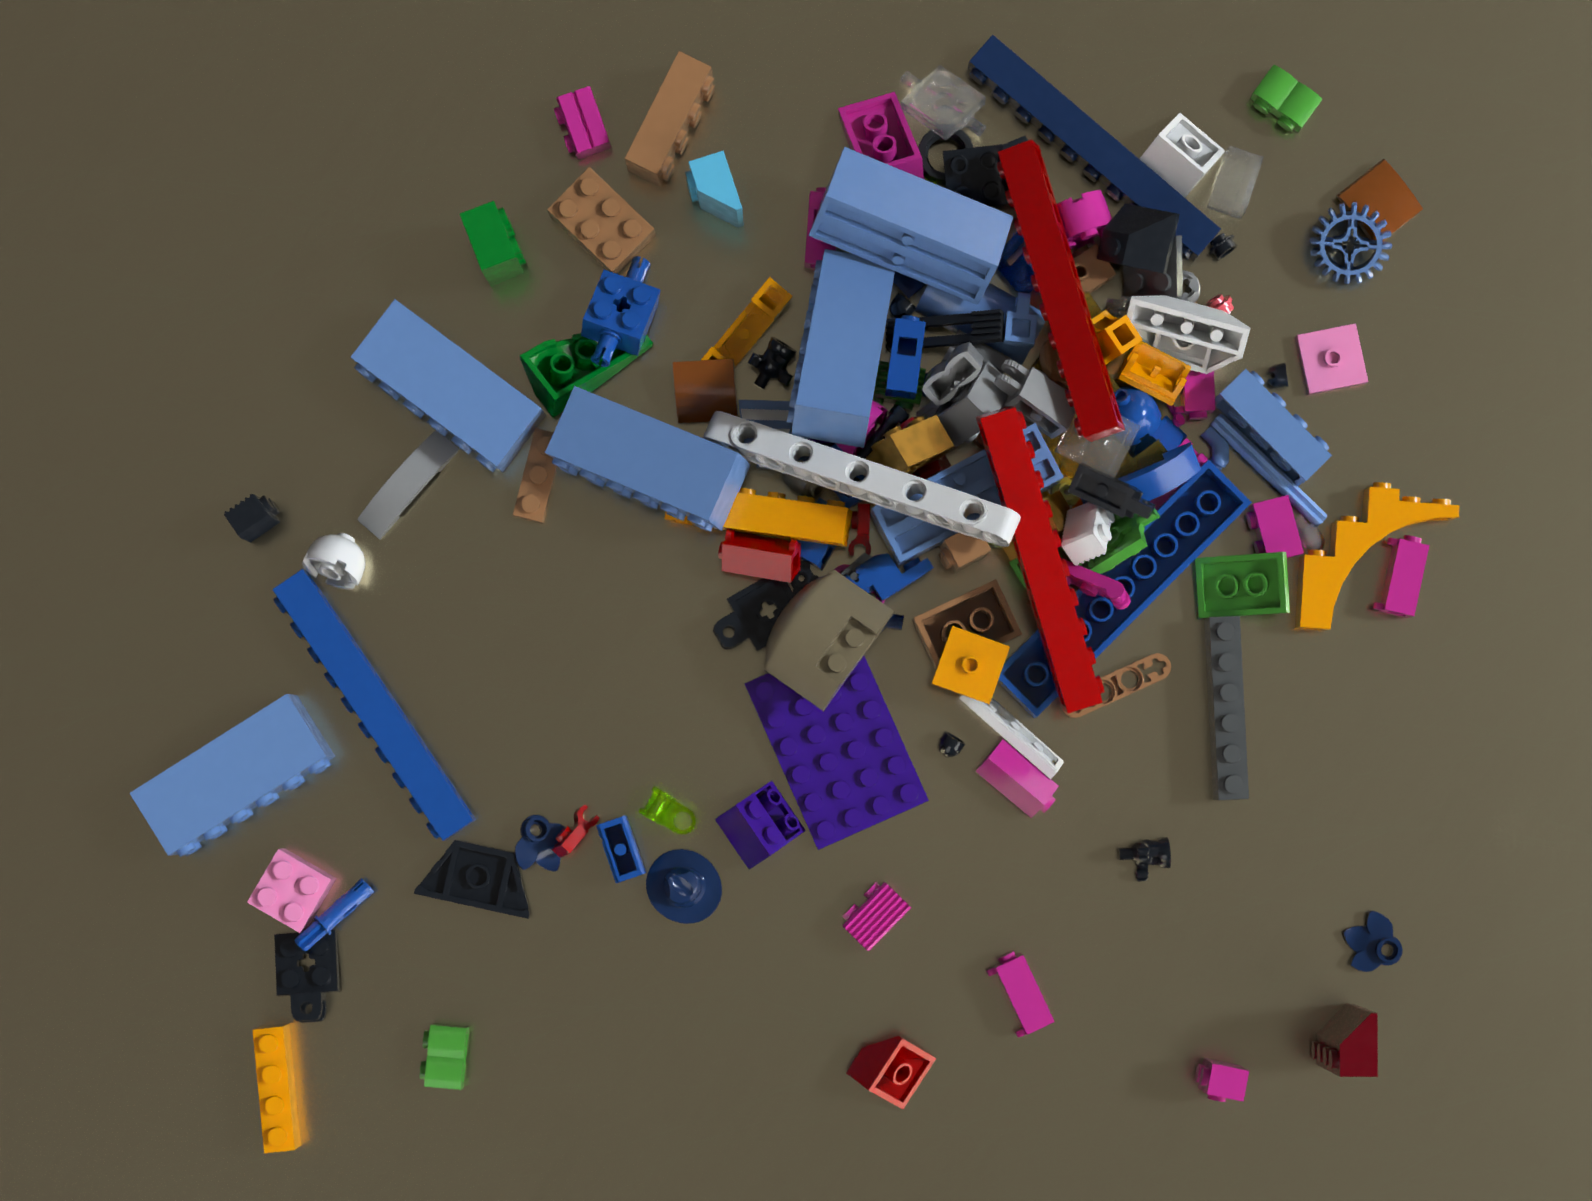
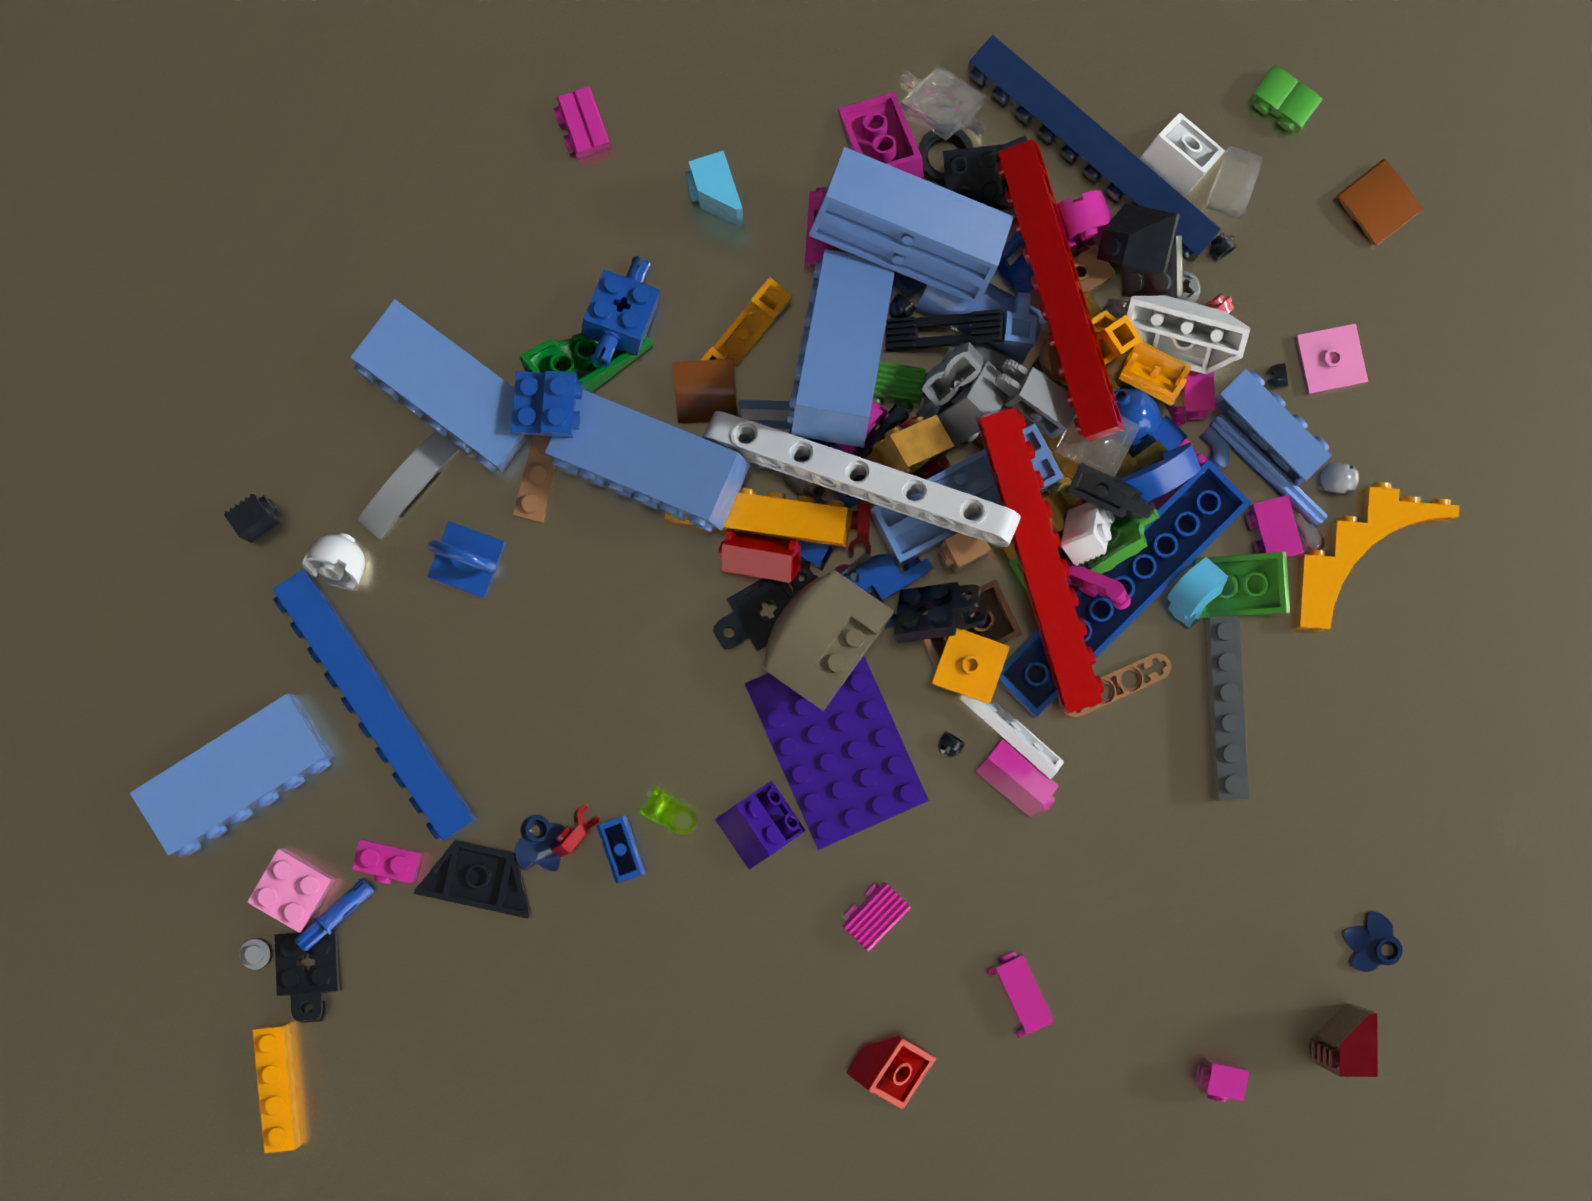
(255, 954): none -> light grey plate
(387, 861): none -> dark pink brick
(445, 1056): bright green brick -> none
(465, 559): none -> blue tile
(493, 242): green brick -> none
(546, 404): none -> blue plate
(601, 222): medium nougat brick -> none
(669, 119): medium nougat brick -> none
(684, 886): dark blue hat -> none
(773, 363): black piece -> none
(905, 357): blue brick -> none
(946, 609): none -> black plate
(1148, 853): black piece -> none
(1195, 591): none -> medium azure brick
(1339, 478): none -> light grey piece
(1364, 245): medium blue gear -> none
(1403, 576): dark pink brick -> none

